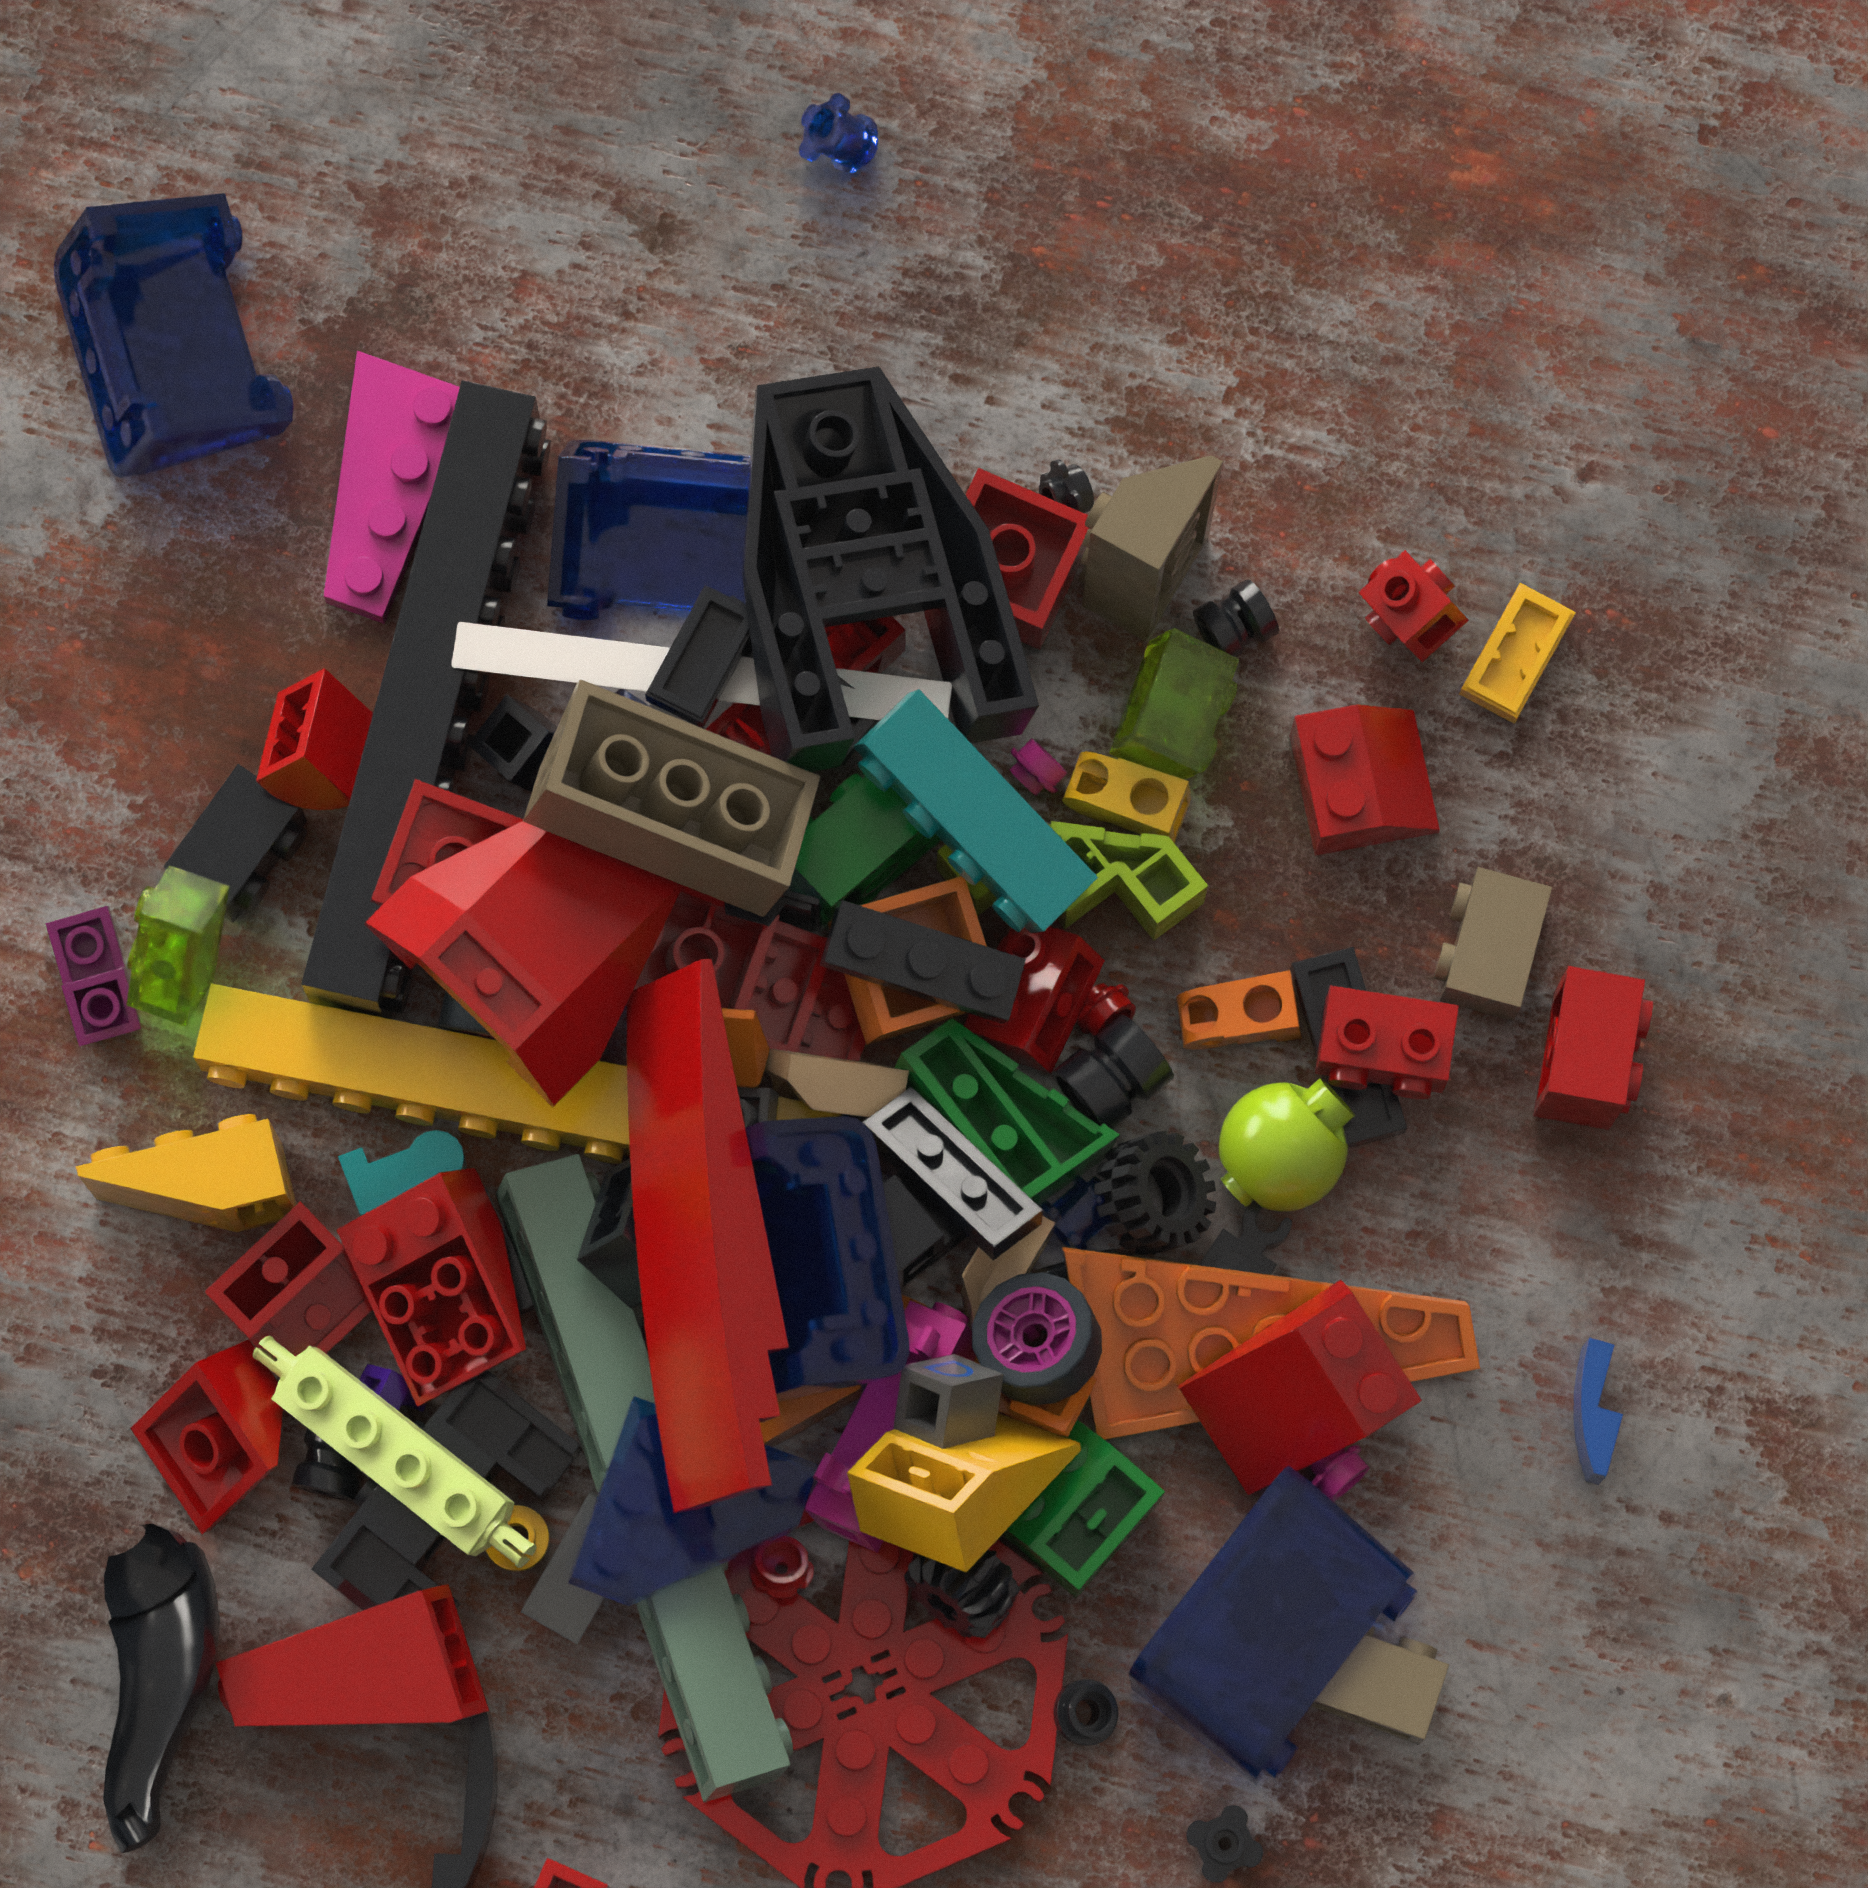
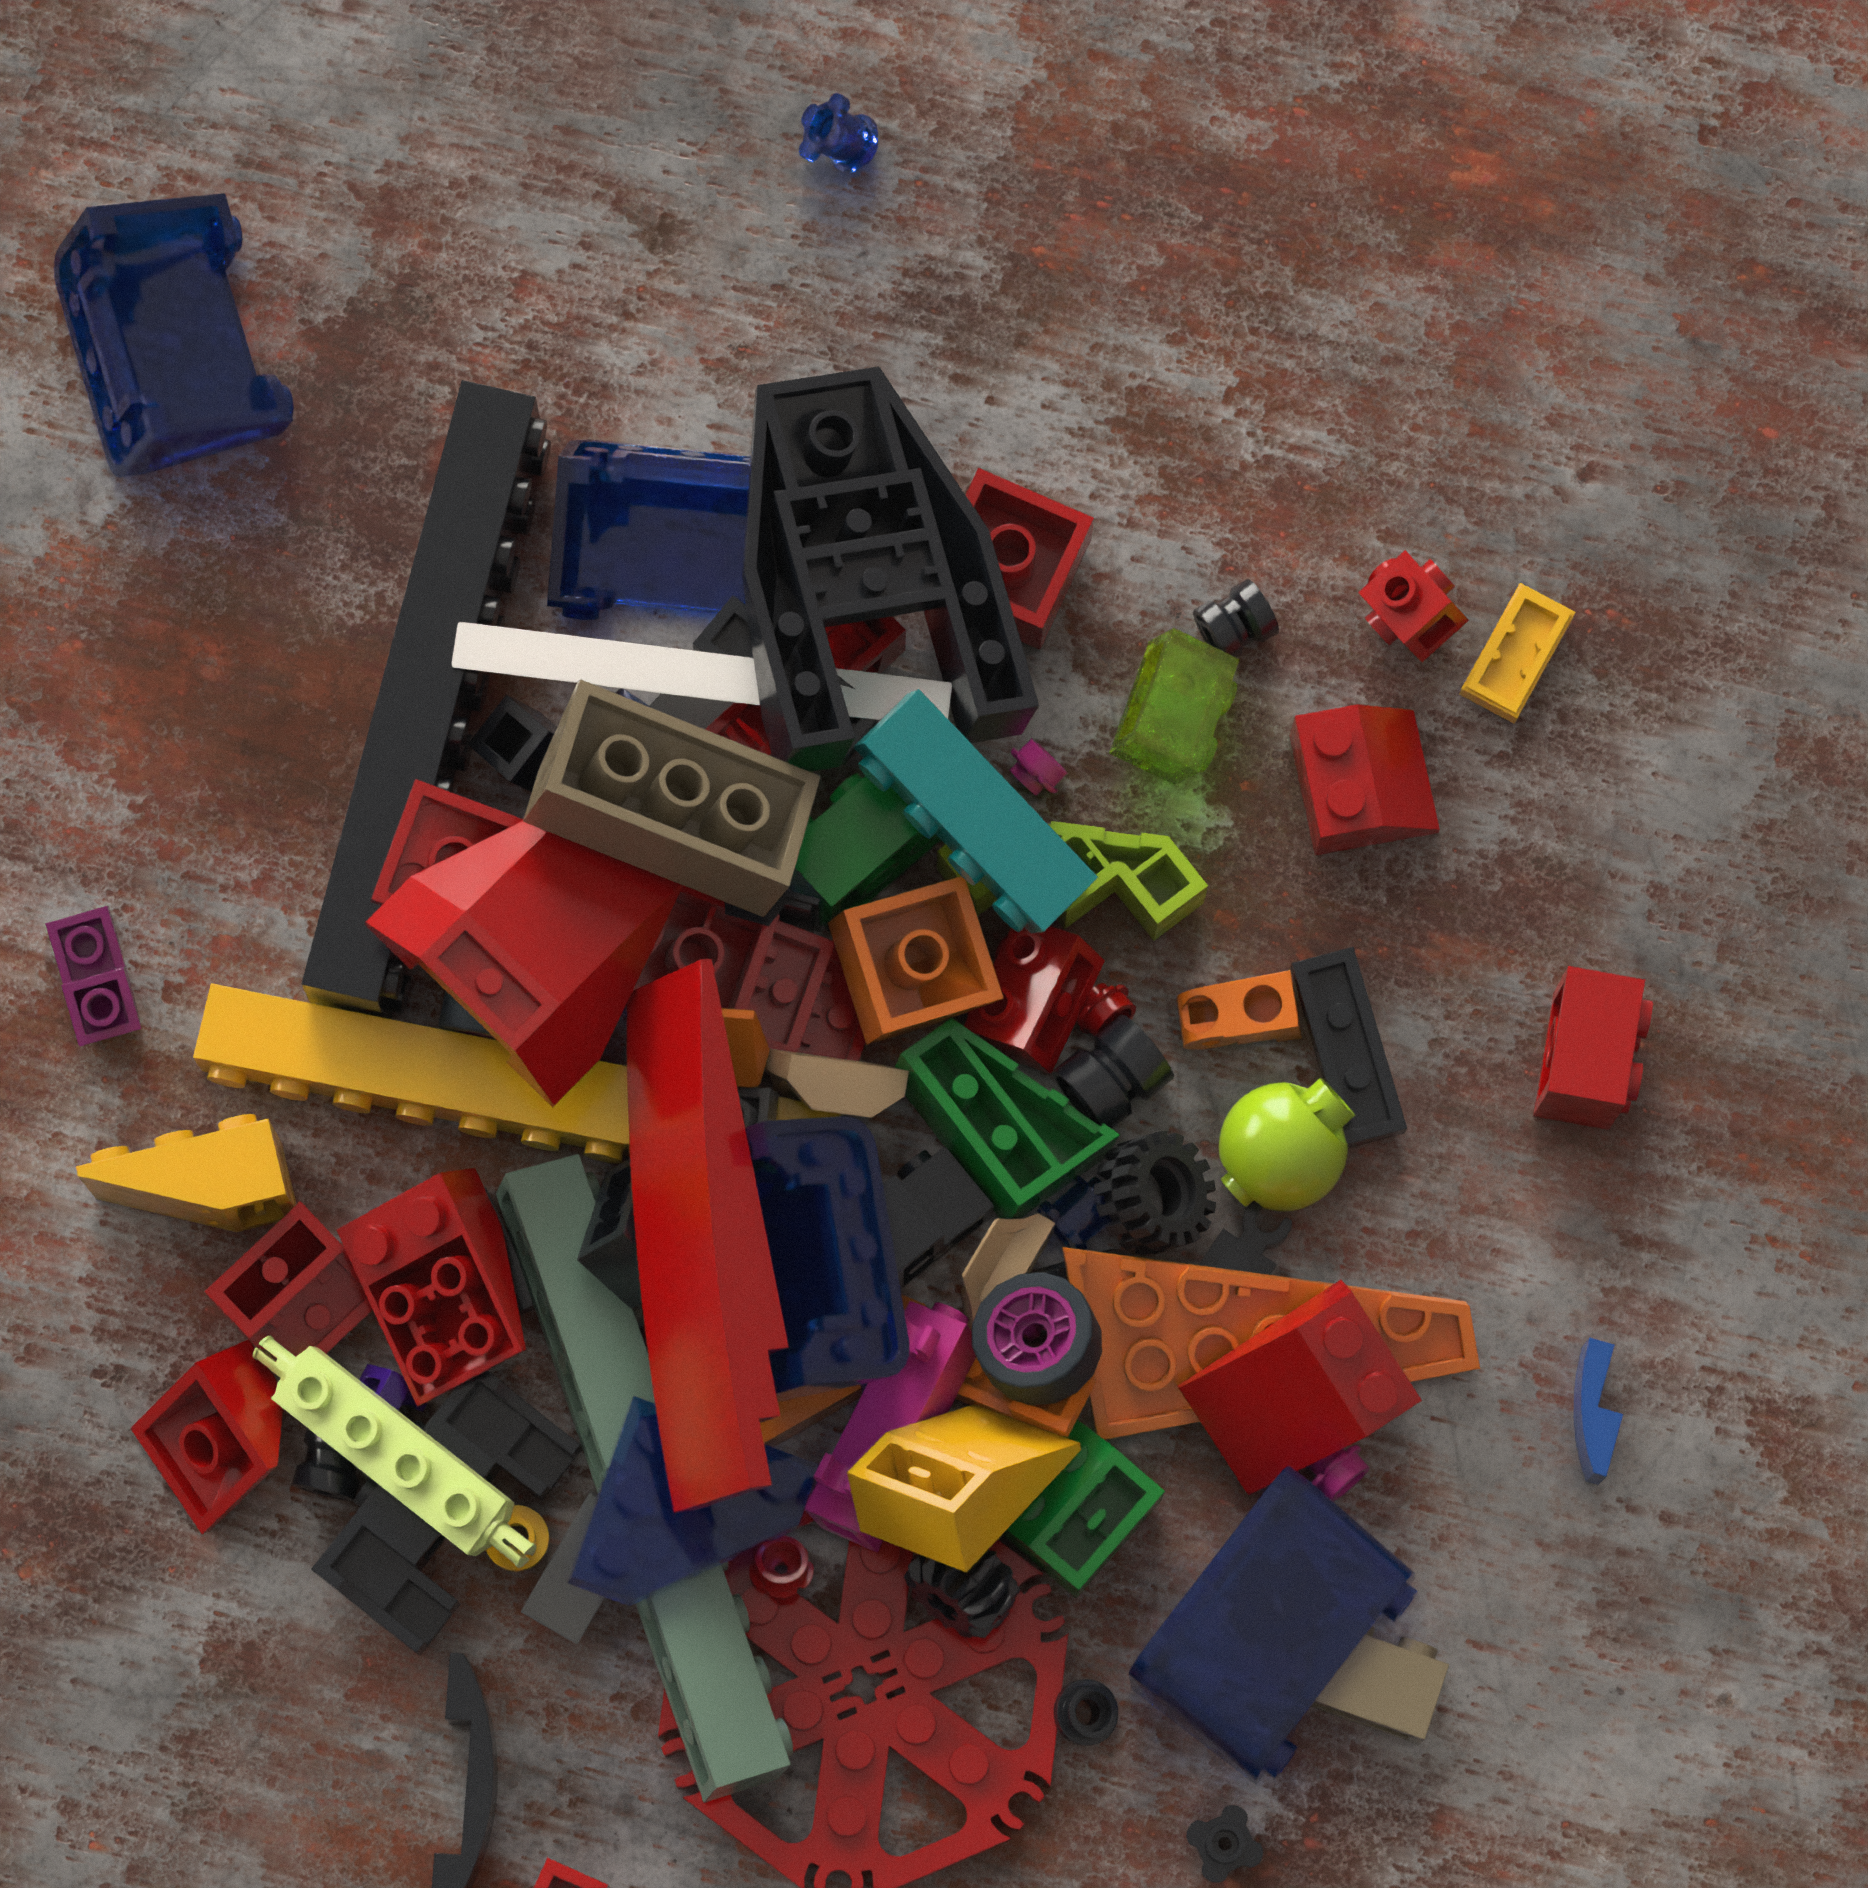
(166, 1649): black animal -> none
(176, 944): clear neon green brick -> none
(241, 840): black brick -> none
(314, 744): red brick -> none
(367, 1668): red slope -> none
(385, 482): dark pink wing -> none
(393, 1175): teal leg -> none
(701, 658): black tile -> none
(922, 962): black plate -> none
(948, 1401): dark grey brick -> none
(953, 1174): plate -> none
(1067, 486): black plate -> none
(1128, 795): yellow leg -> none
(1147, 542): dark tan slope -> none
(1386, 1042): red brick -> none
(1494, 943): dark tan brick -> none

